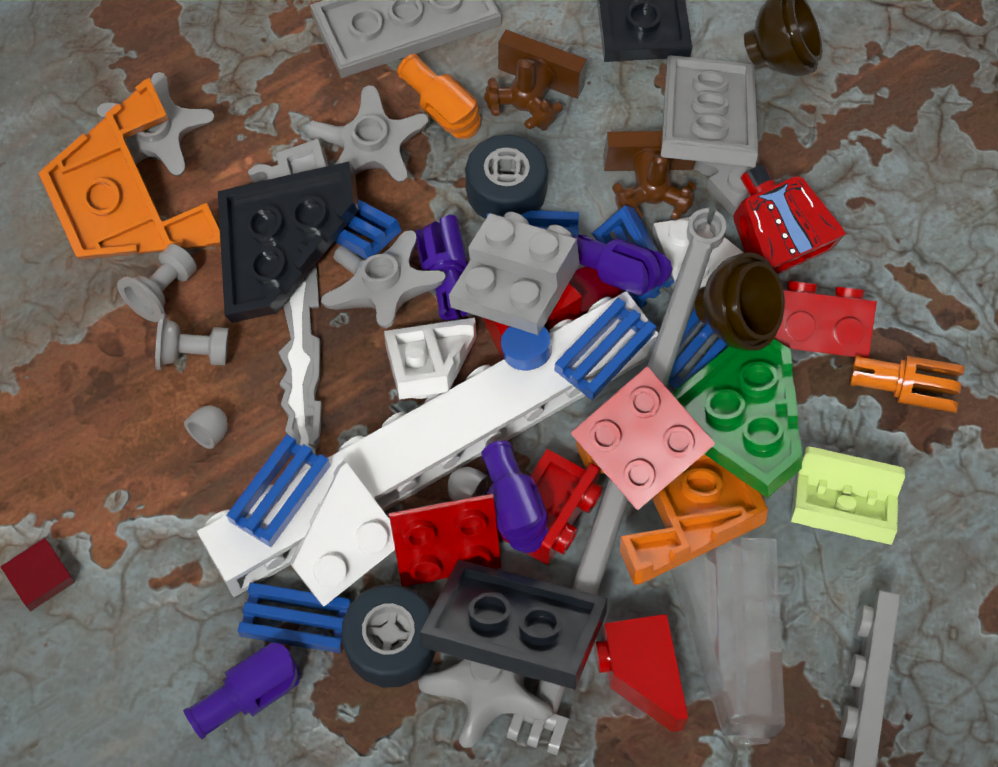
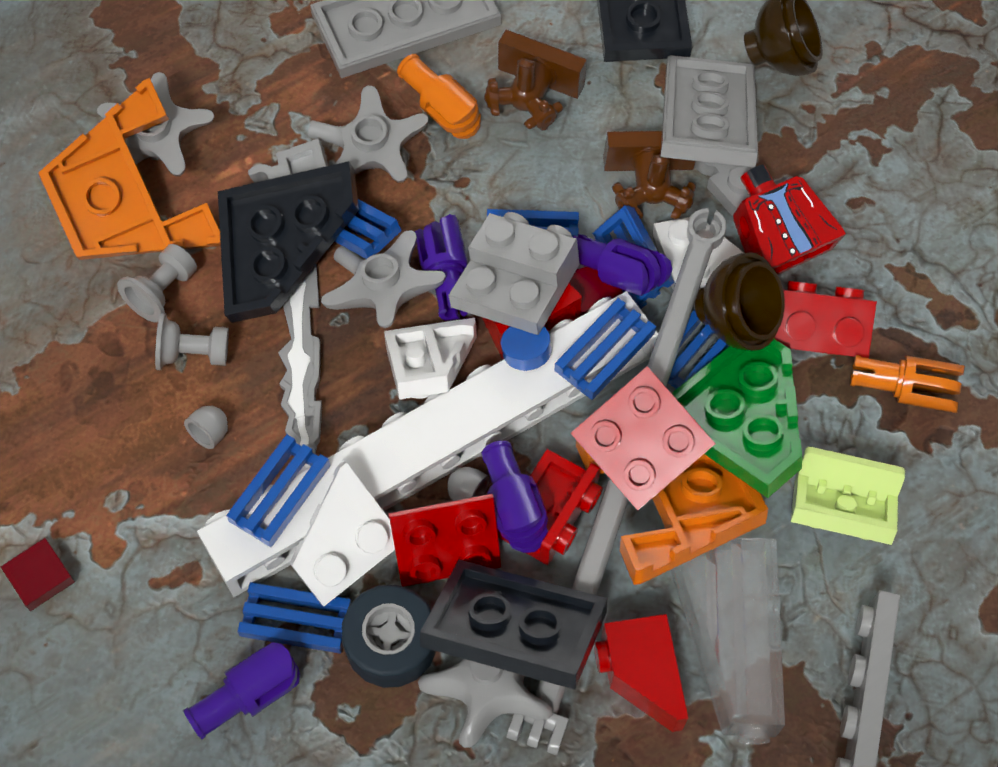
(506, 176): black wheel -> none

